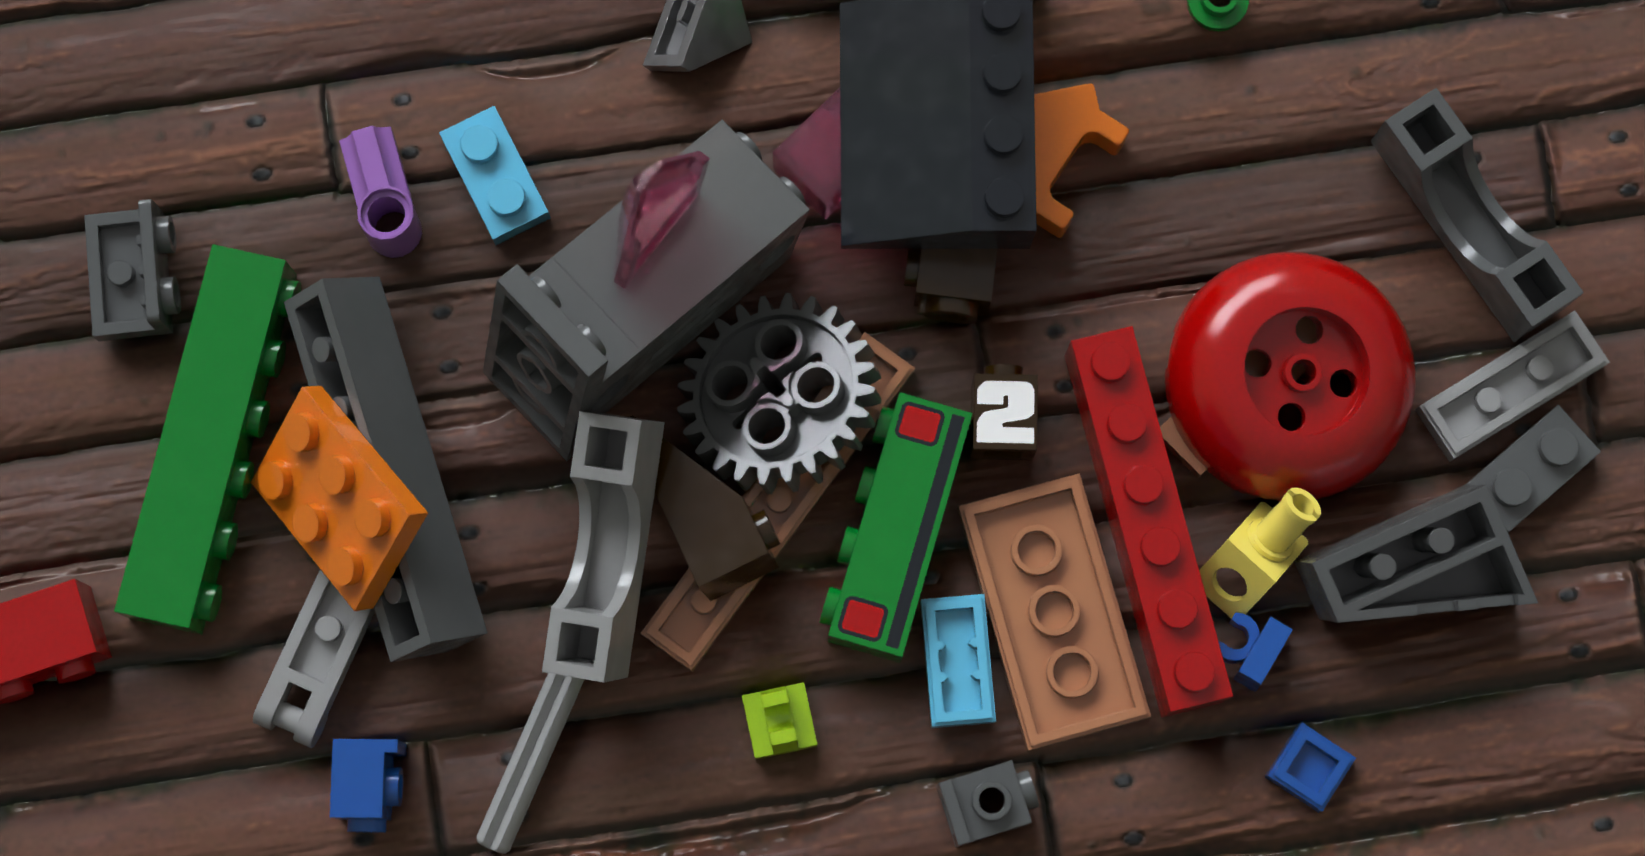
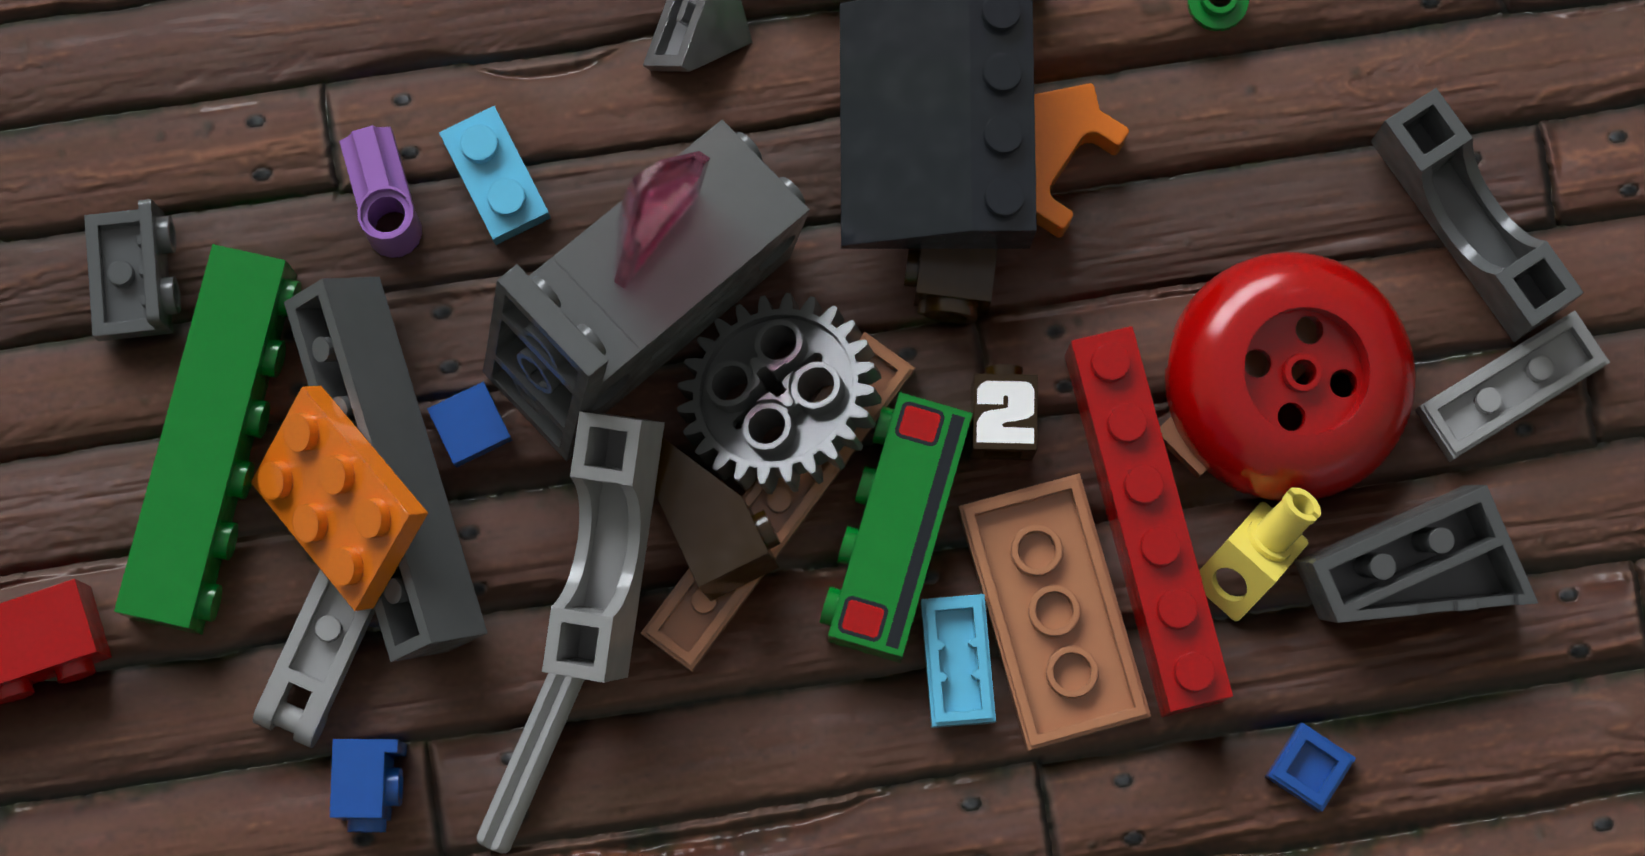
(469, 424): none -> blue tile
(779, 720): lime tile -> none
(813, 157): clear pink slope -> none
(962, 807): dark grey brick -> none
(1259, 650): blue tile -> none
(1536, 466): dark grey plate -> none

